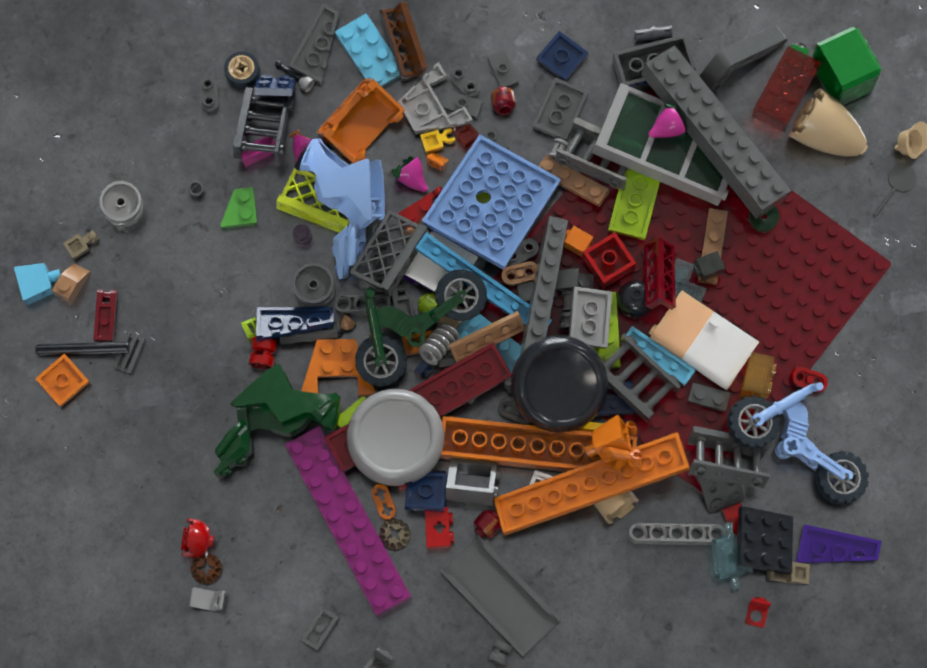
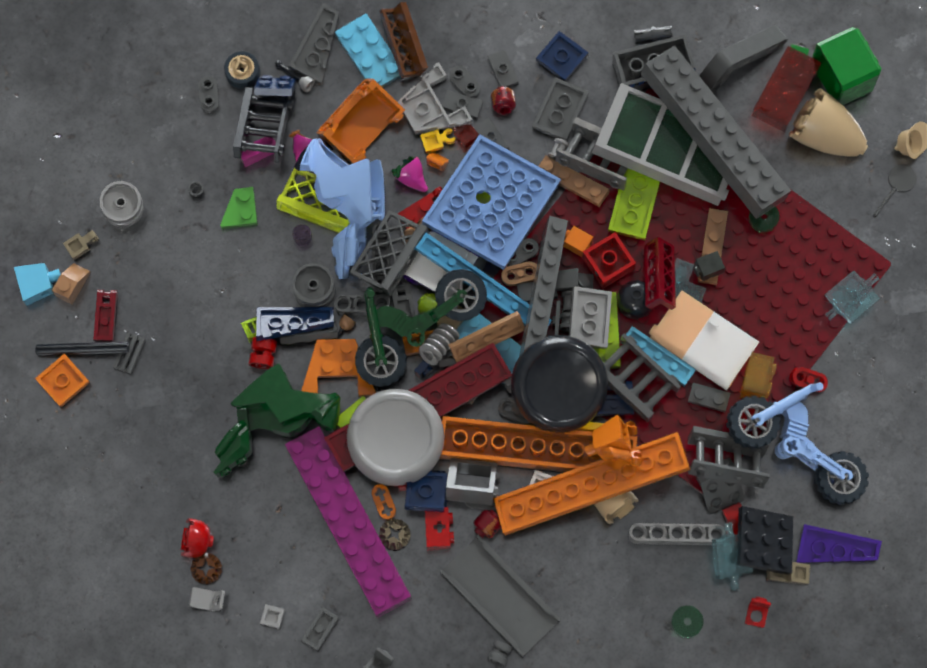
(272, 616): none -> light grey plate
(556, 319): none -> dark grey piece
(668, 124): dark pink hat -> none
(681, 628): none -> clear green piece
(852, 297): none -> clear light blue plate

